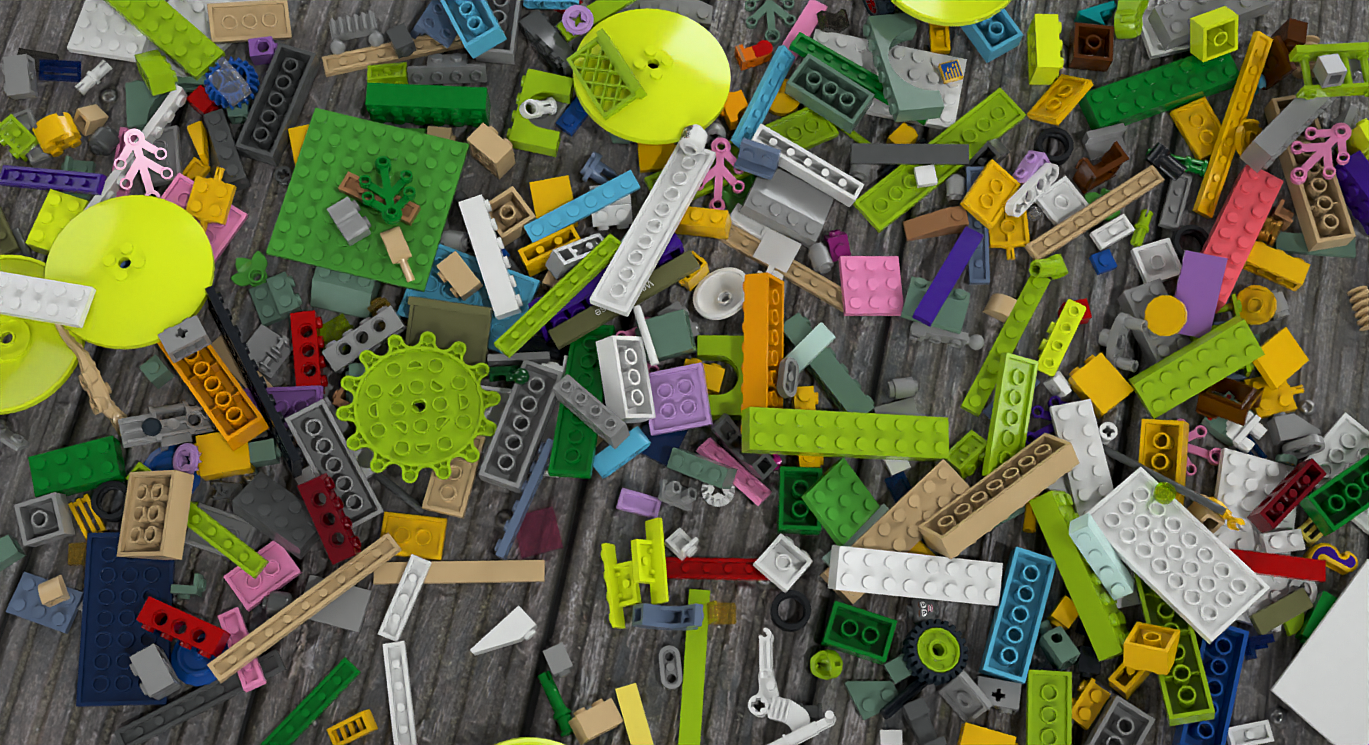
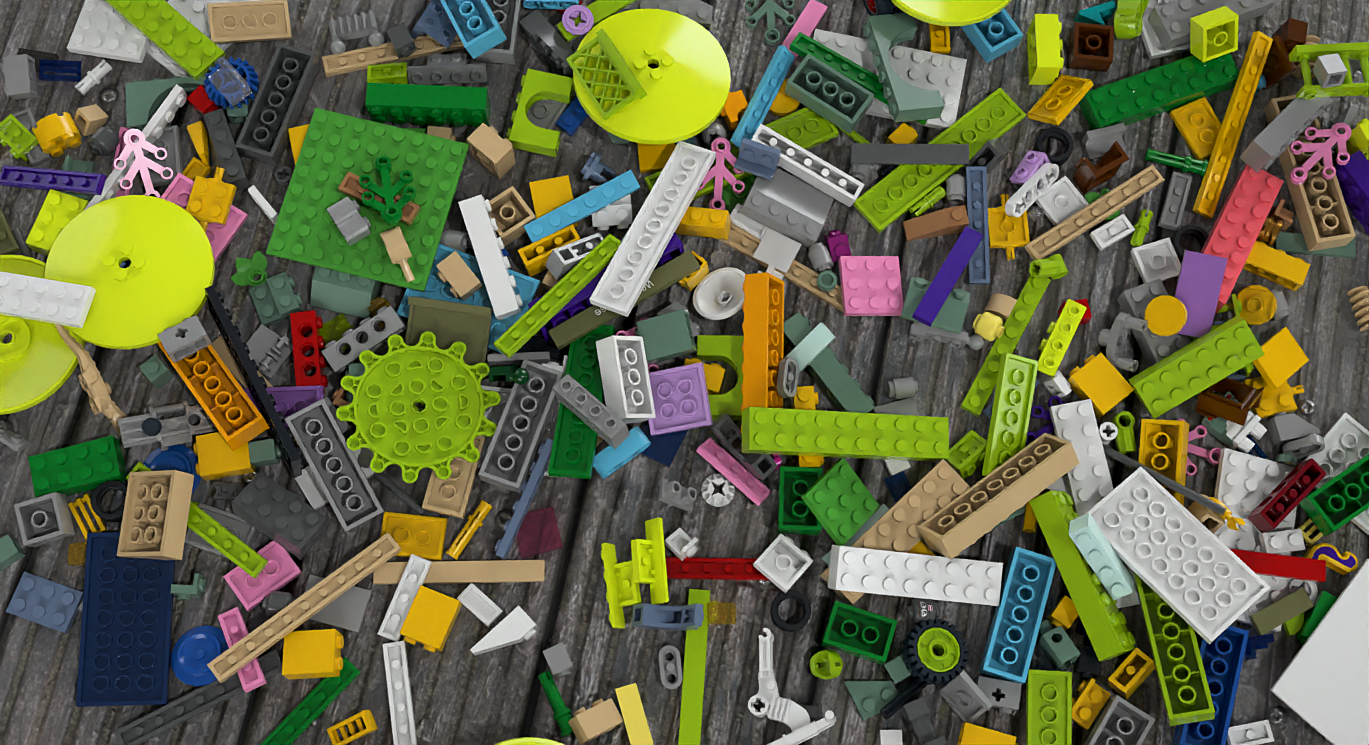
(53, 591): tan brick -> none
(155, 610): red brick -> none
(155, 672): light grey brick -> none
(156, 72): lime brick -> none
(180, 461): lavender gear -> none
(257, 45): medium lavender brick -> none
(263, 204): none -> white tile
(312, 654): none -> yellow brick
(327, 530): dark red brick -> none
(430, 619): none -> yellow brick
(473, 523): none -> yellow pin
(480, 605): none -> white tile
(538, 108): white connector -> none
(638, 503): lavender tile -> none
(645, 335): white bar -> none
(693, 139): white head -> none
(702, 468): sand green brick -> none
(753, 55): orange leg -> none
(826, 281): none -> sand green tile
(833, 22): clear smoke bracket -> none
(925, 176): white tile -> none
(928, 201): none -> lime axle
(950, 71): tile -> none
(988, 326): none -> light yellow head
(989, 194): yellow tile -> none
(1103, 262): blue plate -> none
(1125, 438): none -> lime piece
(1151, 648): yellow slope -> none
(1163, 160): black piece -> none
(1164, 493): clear neon green tile -> none
(1246, 133): yellow tile -> none

